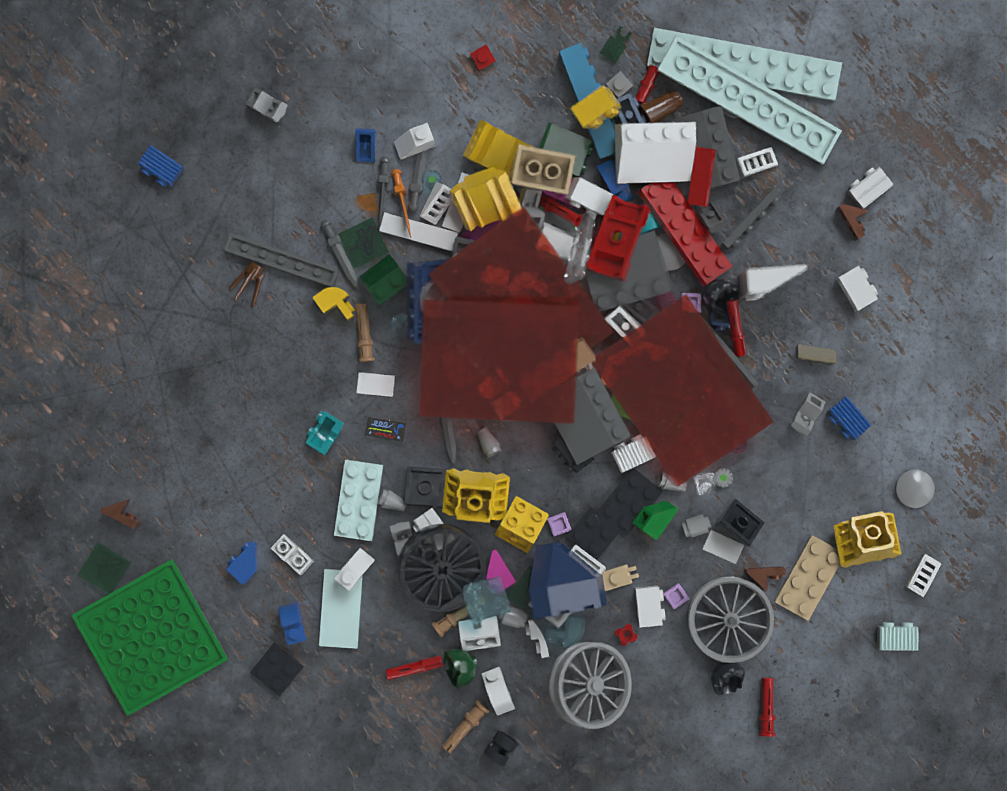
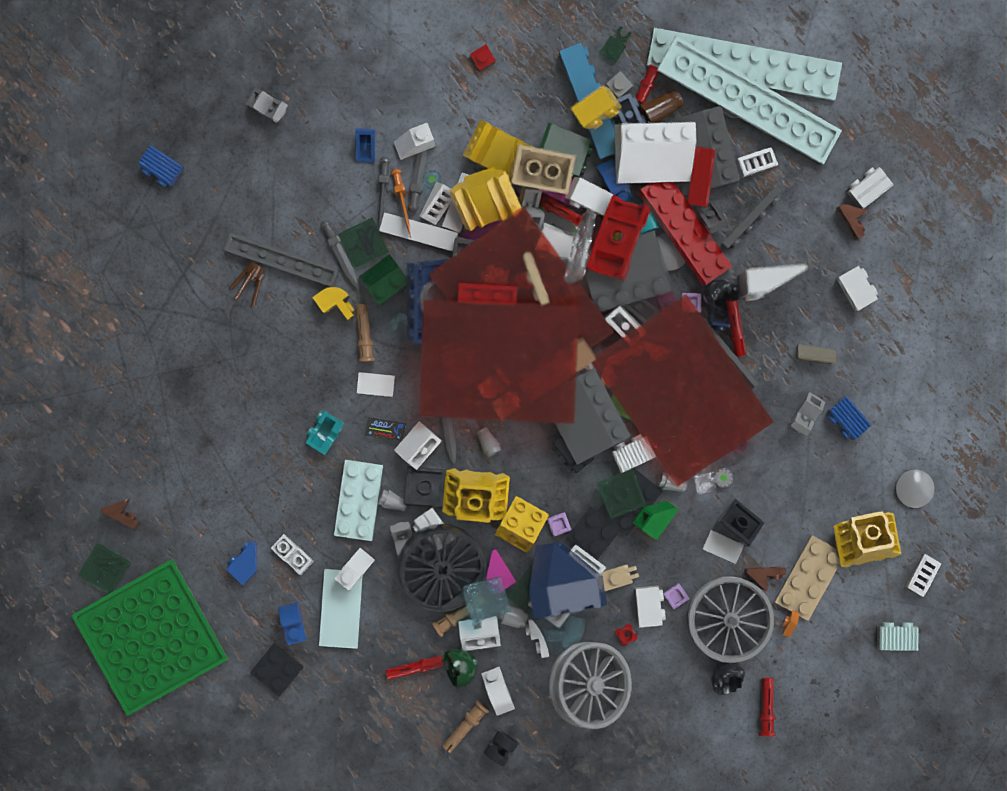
(368, 202): clear orange tile -> none
(417, 445): none -> white brick
(486, 293): none -> red tile
(534, 276): none -> tan hinge
(621, 493): none -> clear green tile
(696, 526): light grey brick -> none
(789, 623): none -> orange plate

